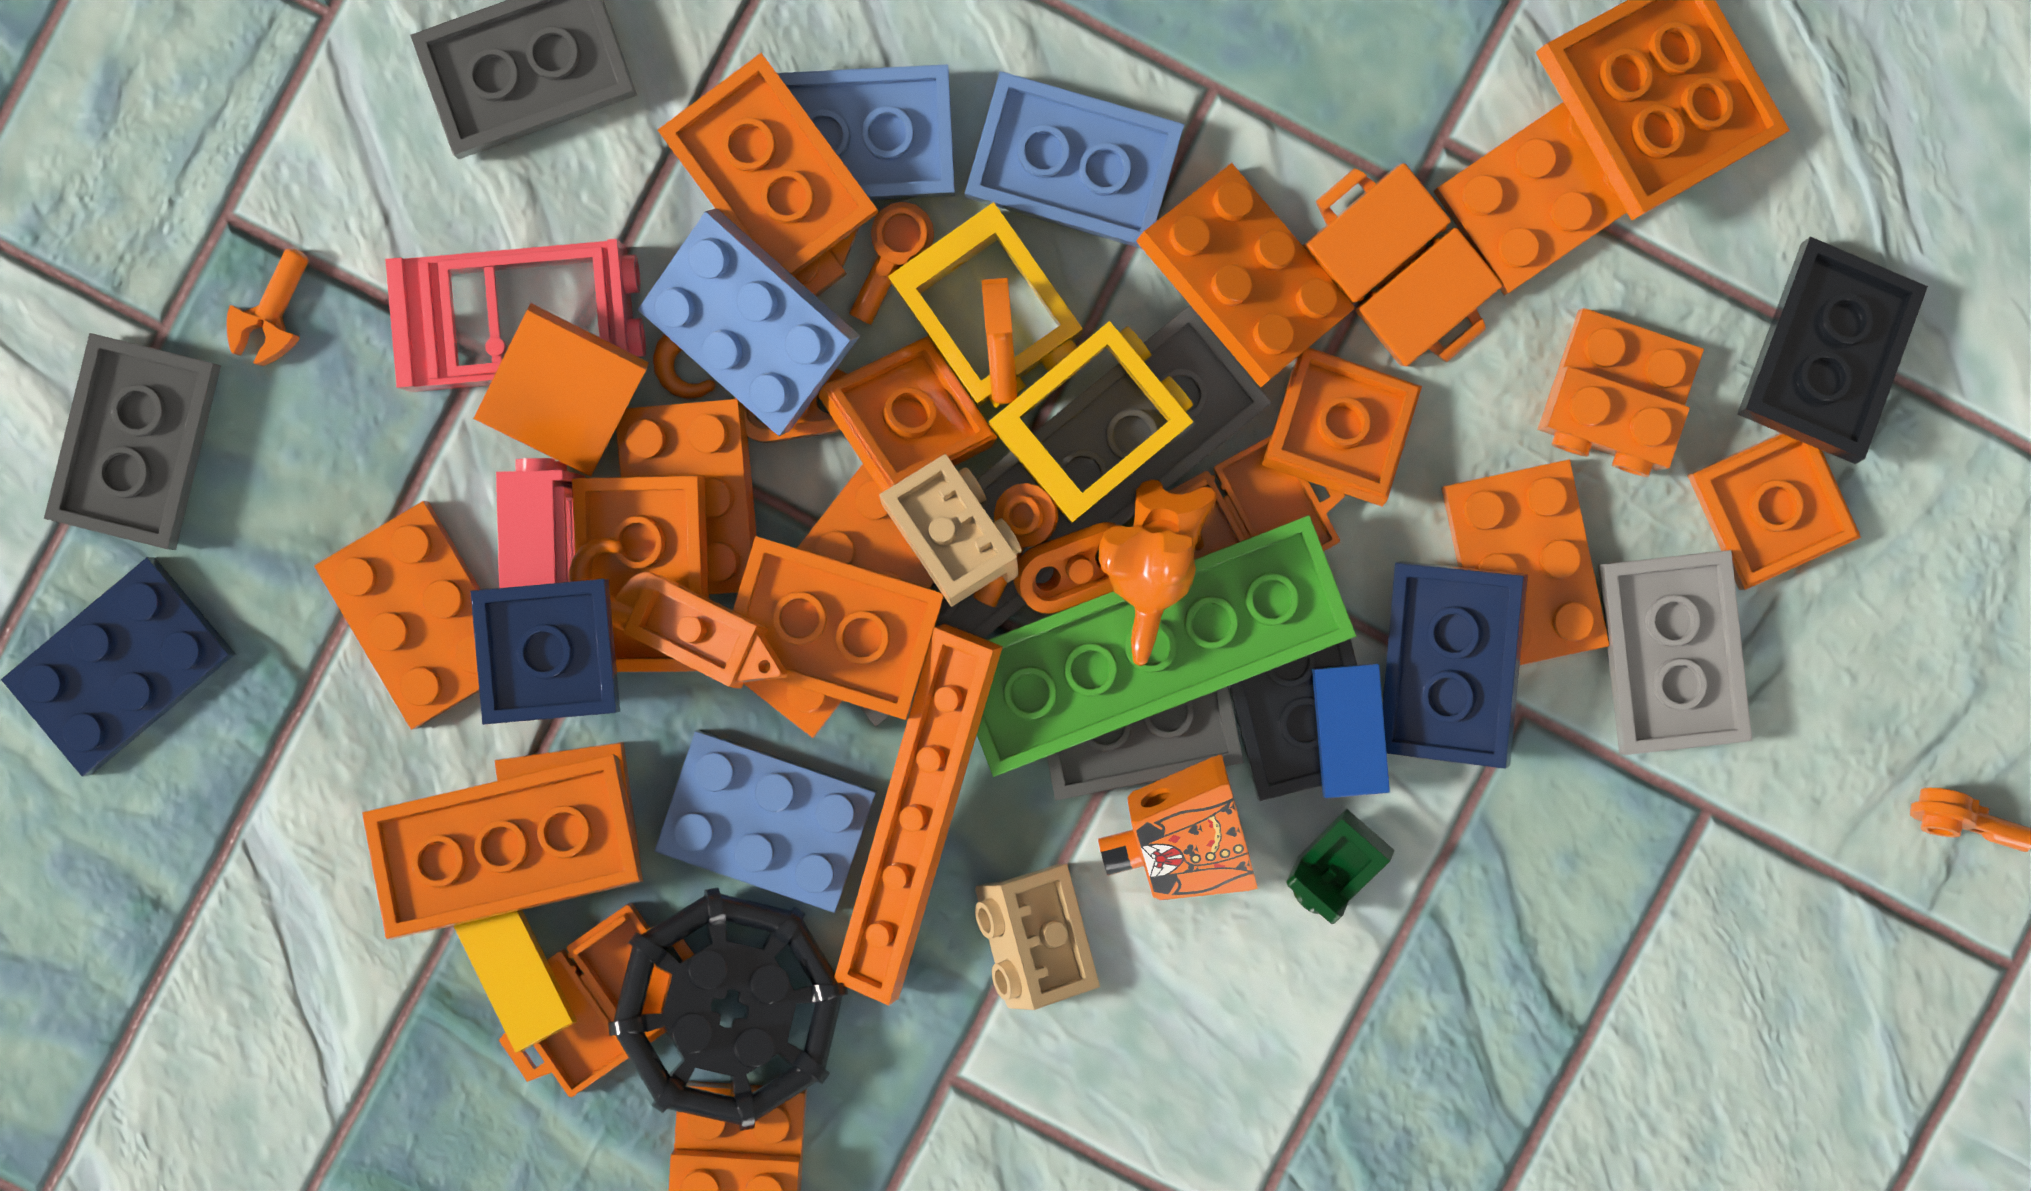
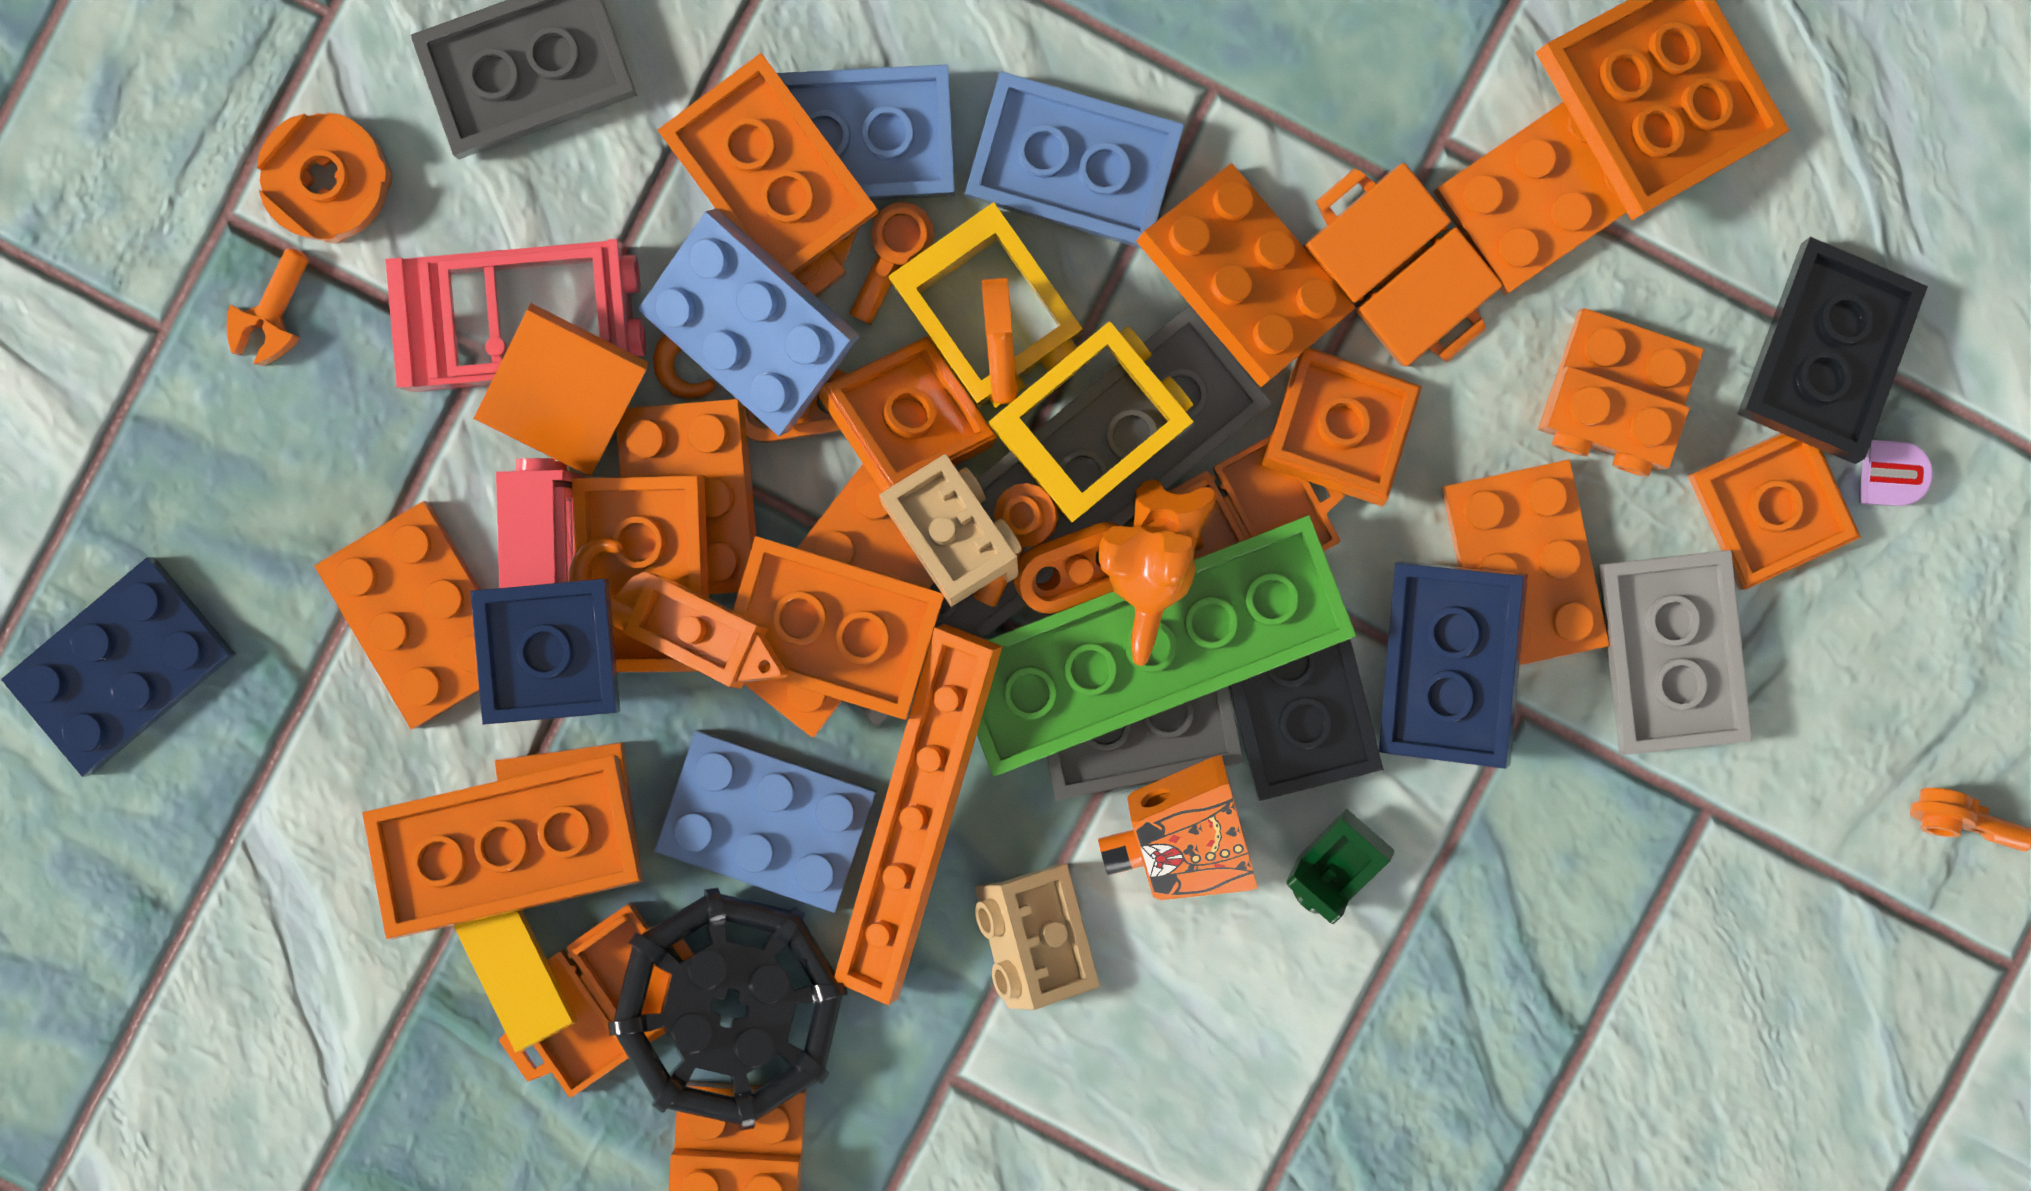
(132, 441): dark grey plate -> none
(286, 178): none -> orange plate
(1350, 730): blue tile -> none
(1894, 474): none -> lavender tile

